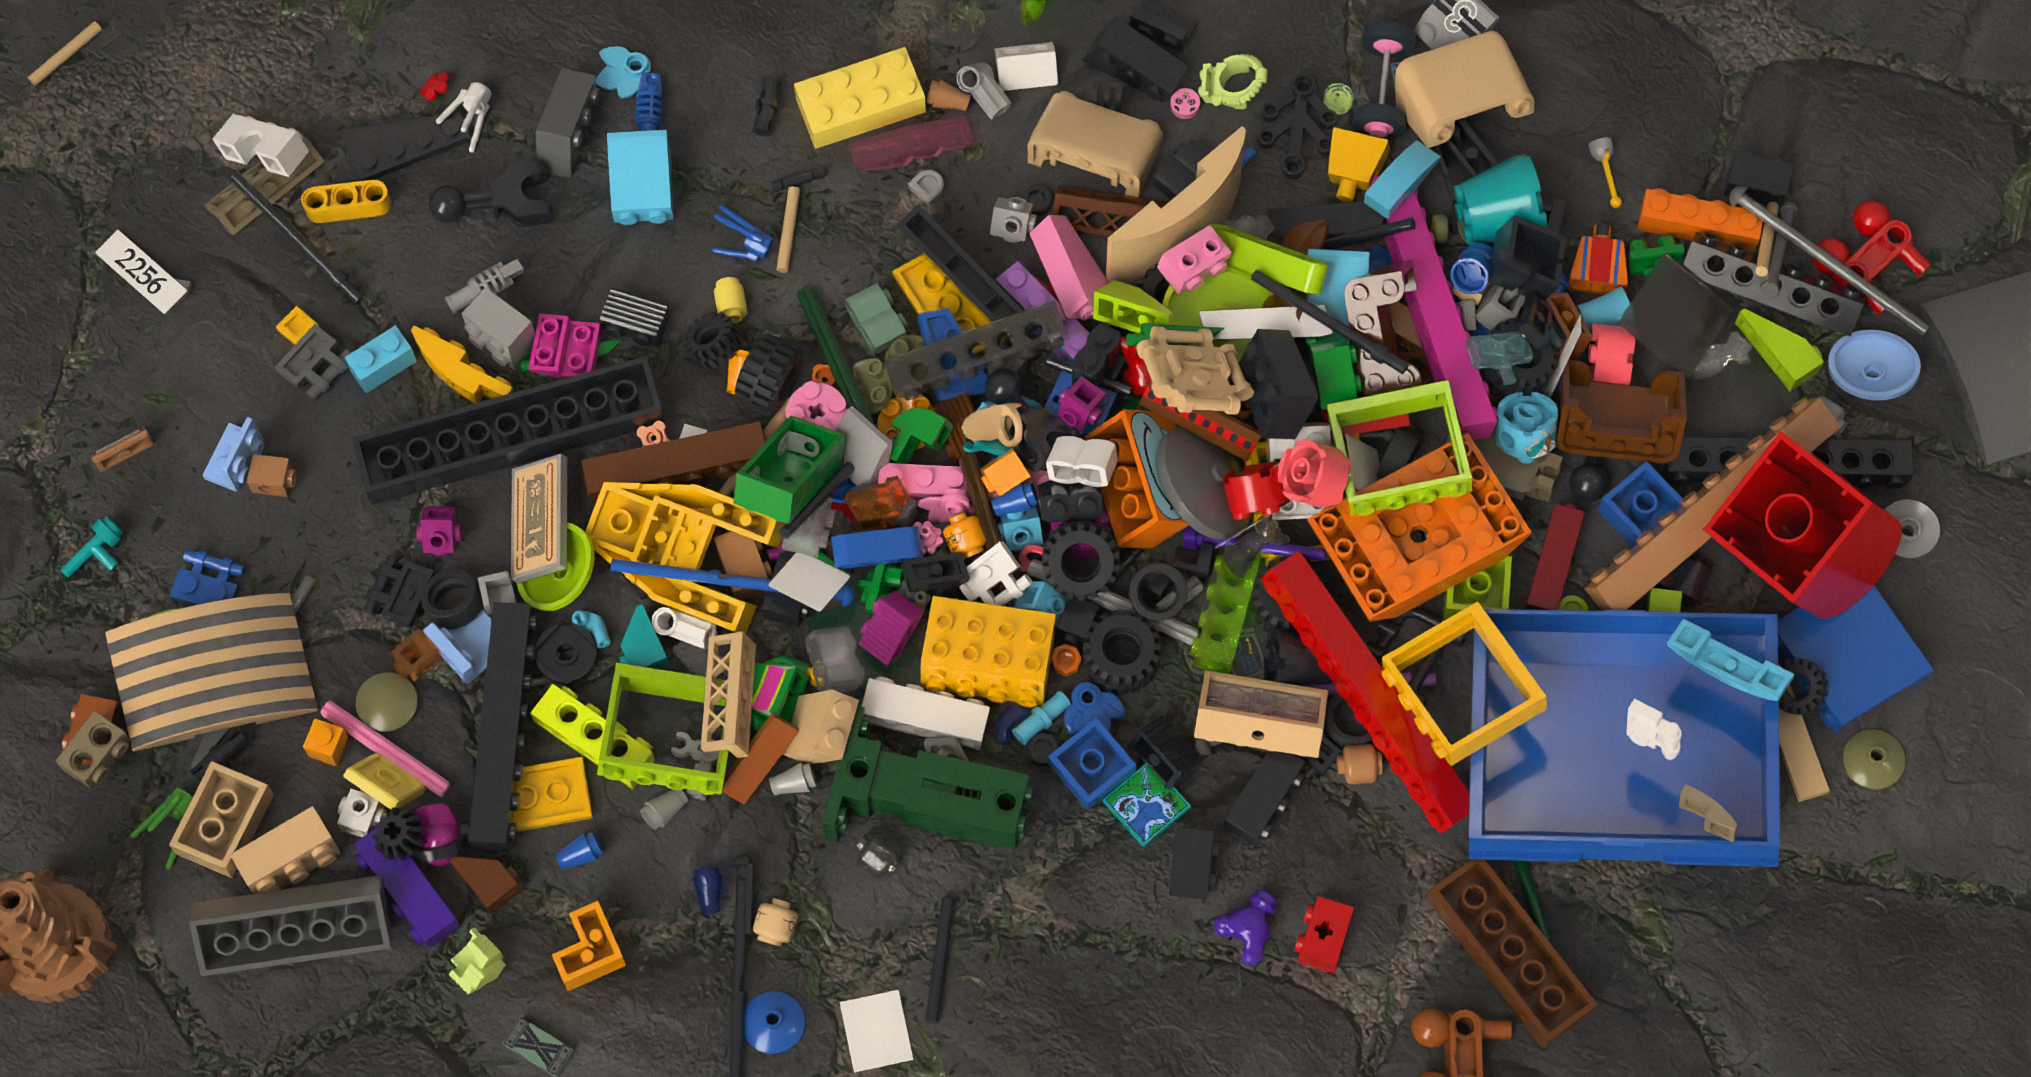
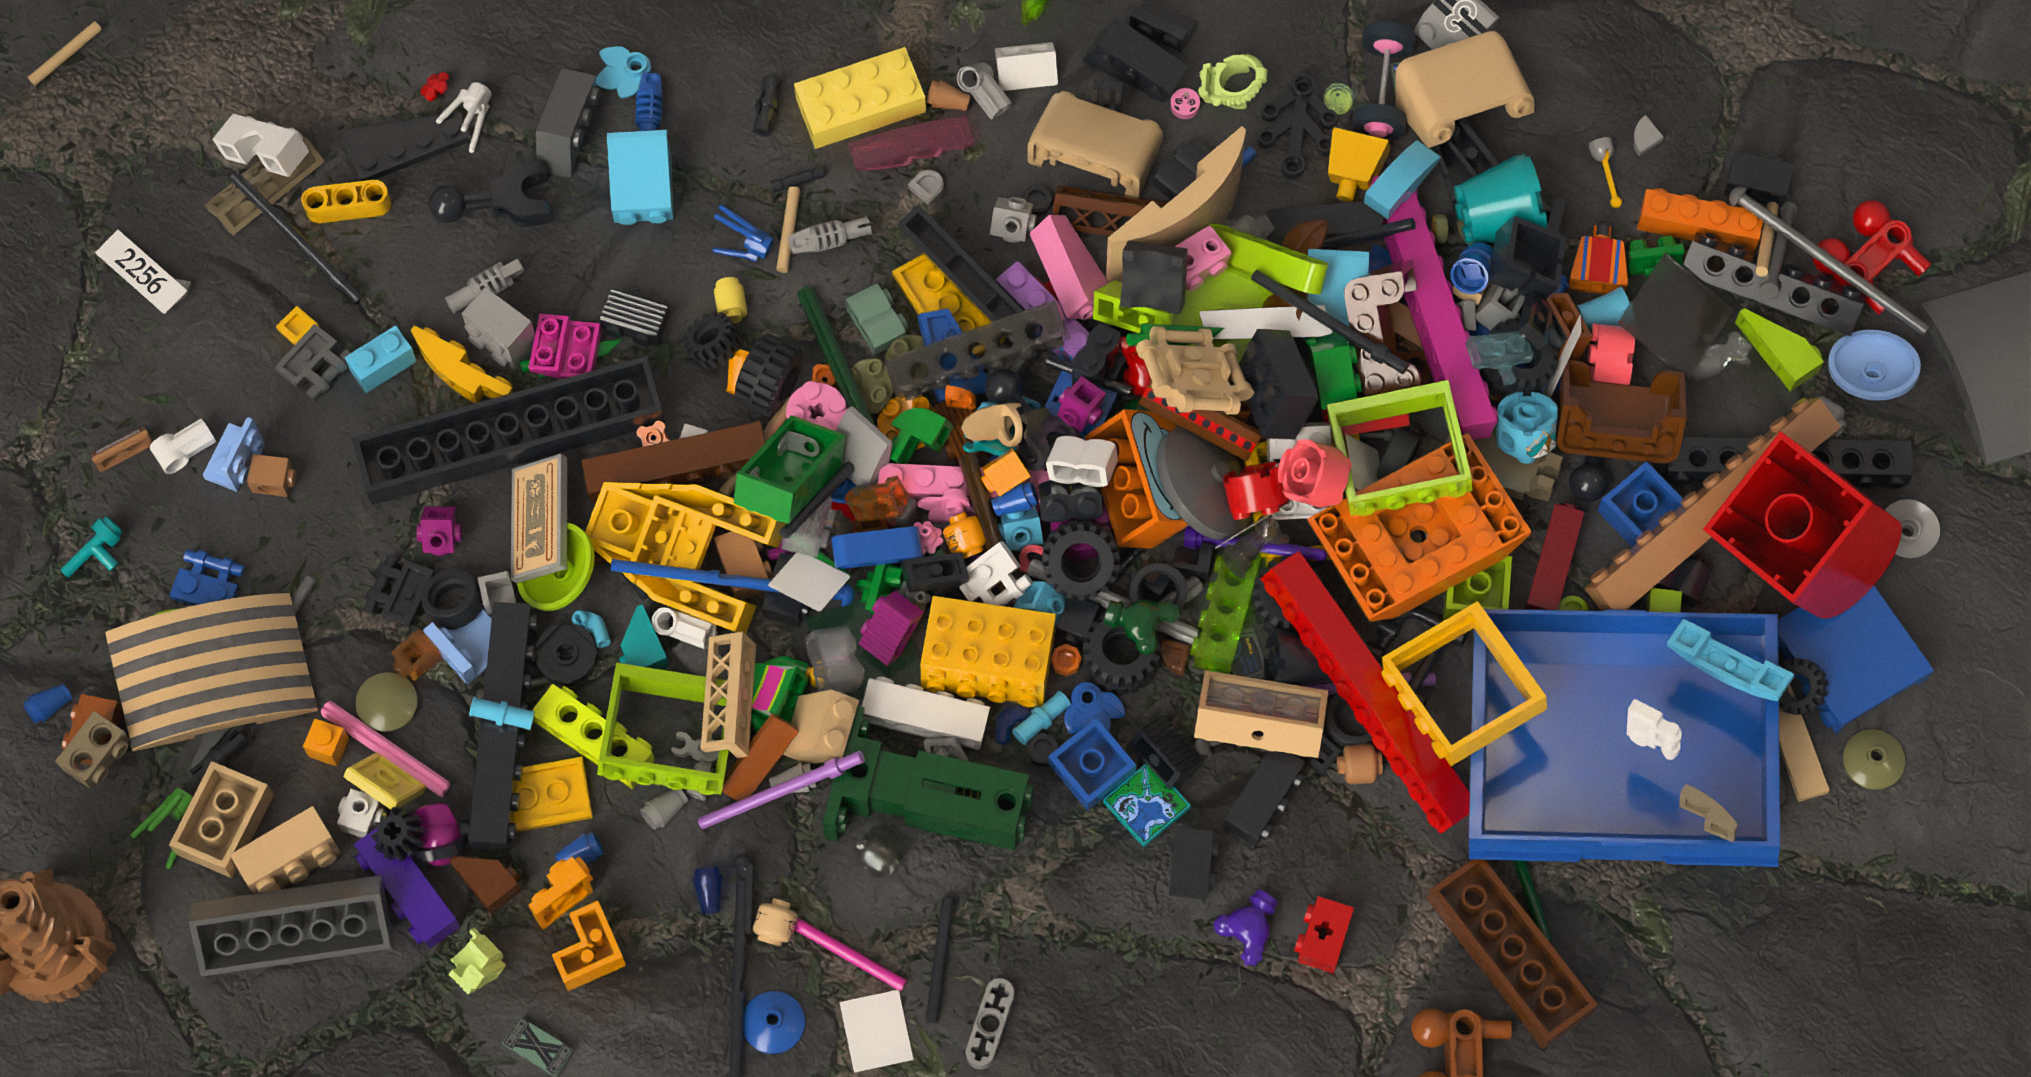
(46, 703): none -> blue cone
(176, 449): none -> white piece
(501, 713): none -> medium azure pin
(569, 886): none -> light orange plate
(827, 235): none -> light grey hinge
(832, 769): none -> medium lavender bar
(850, 955): none -> dark pink bar
(959, 398): none -> orange tile
(1005, 1004): none -> light grey beam
(1141, 621): none -> dark green animal
(1154, 276): none -> black brick
(1174, 655): none -> reddish brown tile
(1646, 136): none -> light grey tile

